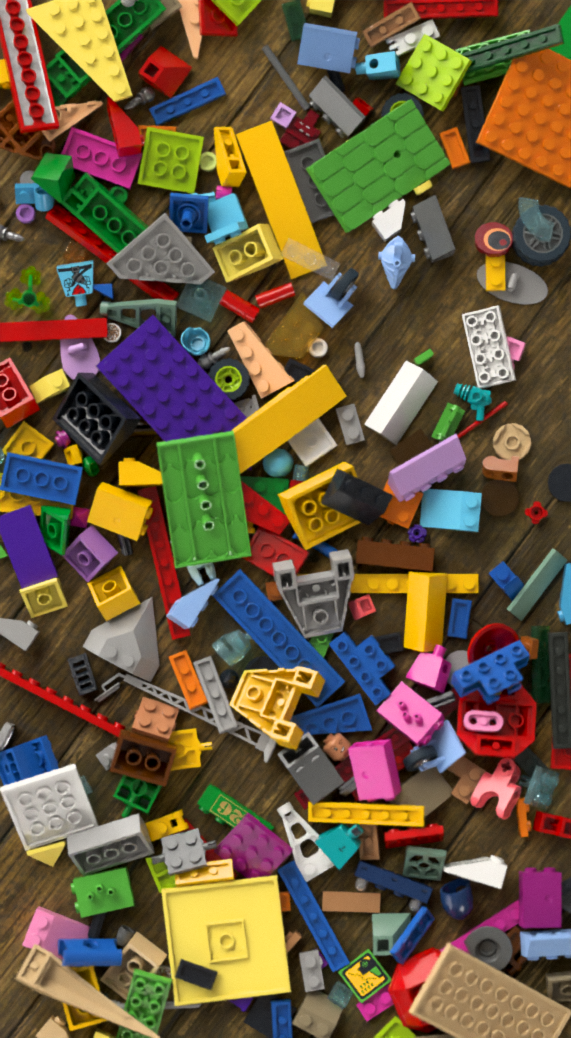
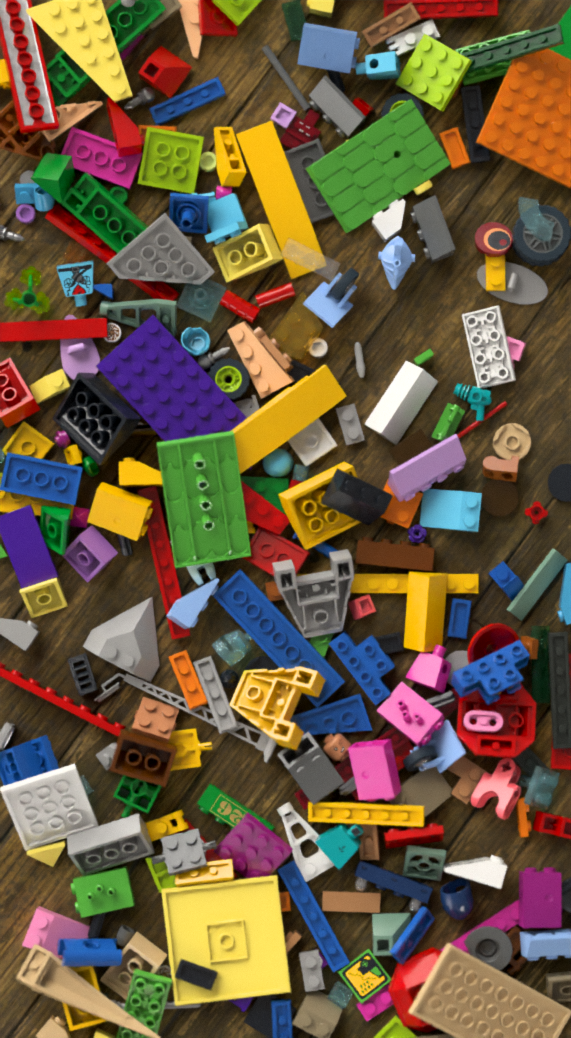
(113, 593): yellow slope -> none
(273, 347): none -> medium nougat plate

